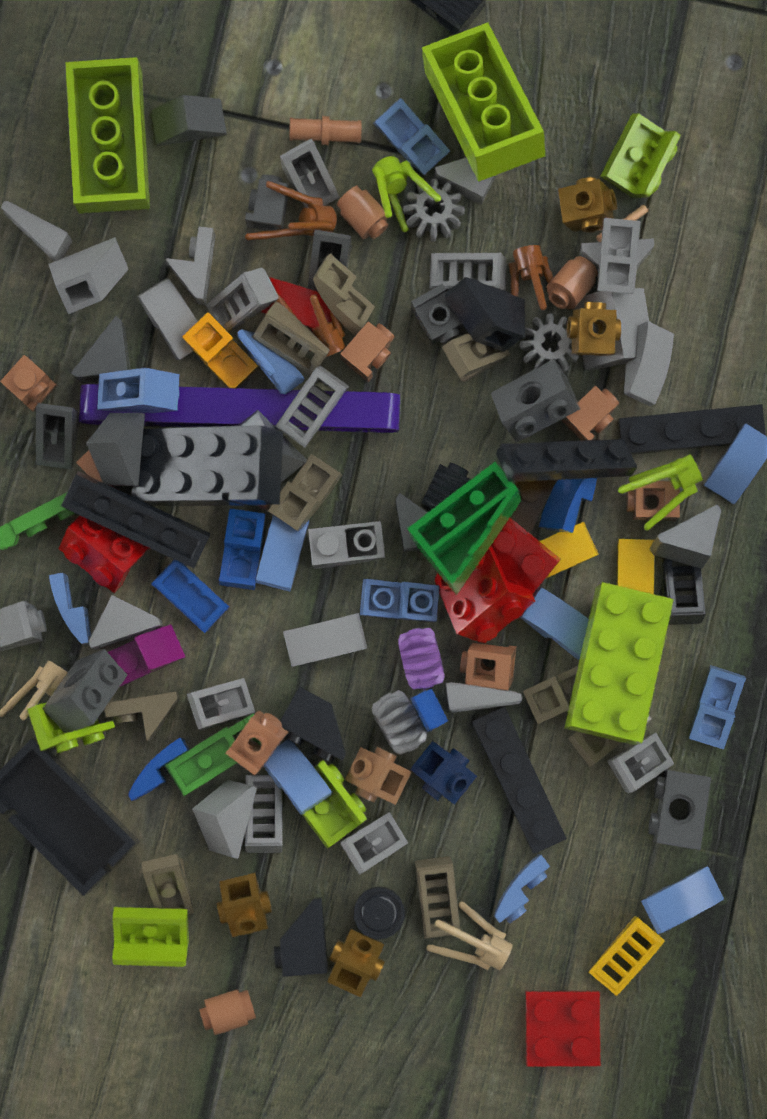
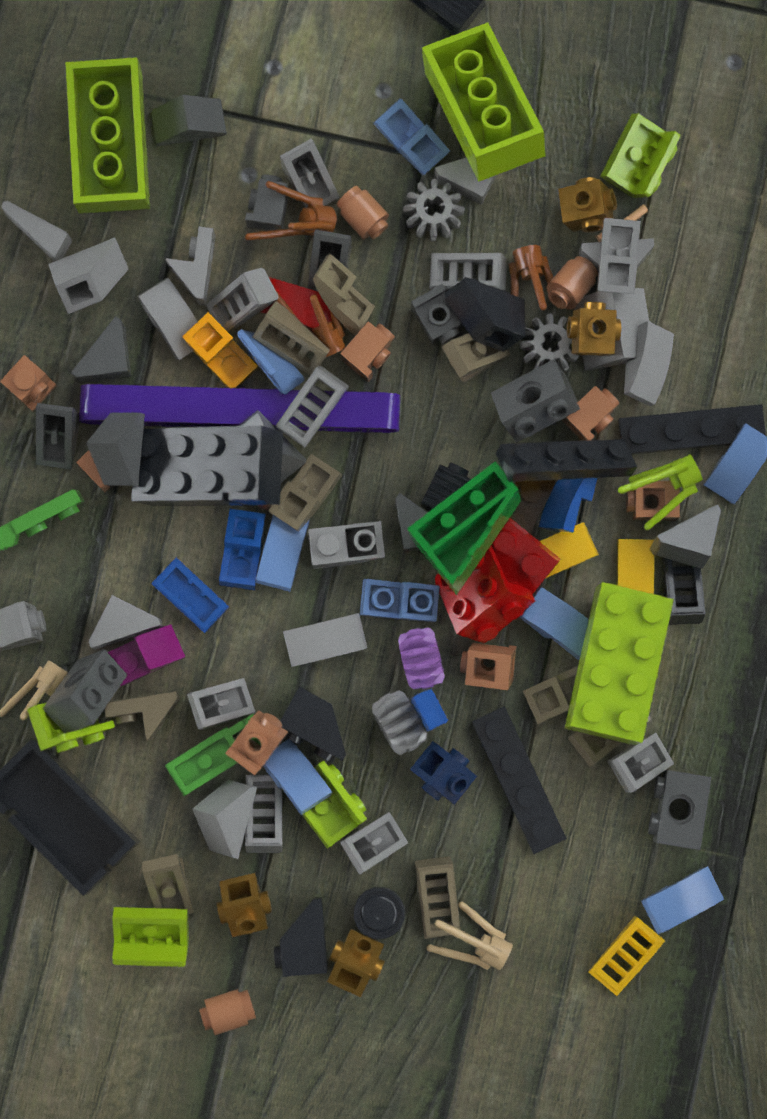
(75, 618): medium blue slope -> none
(101, 552): red bracket -> none
(135, 519): black plate -> none
(138, 391): medium blue slope -> none
(151, 775): blue slope -> none
(325, 130): nougat pin -> none
(377, 775): medium nougat brick -> none
(392, 179): lime plant -> none
(470, 697): light grey slope -> none
(513, 898): medium blue slope -> none
(562, 1028): red plate -> none
(716, 707): medium blue slope -> none

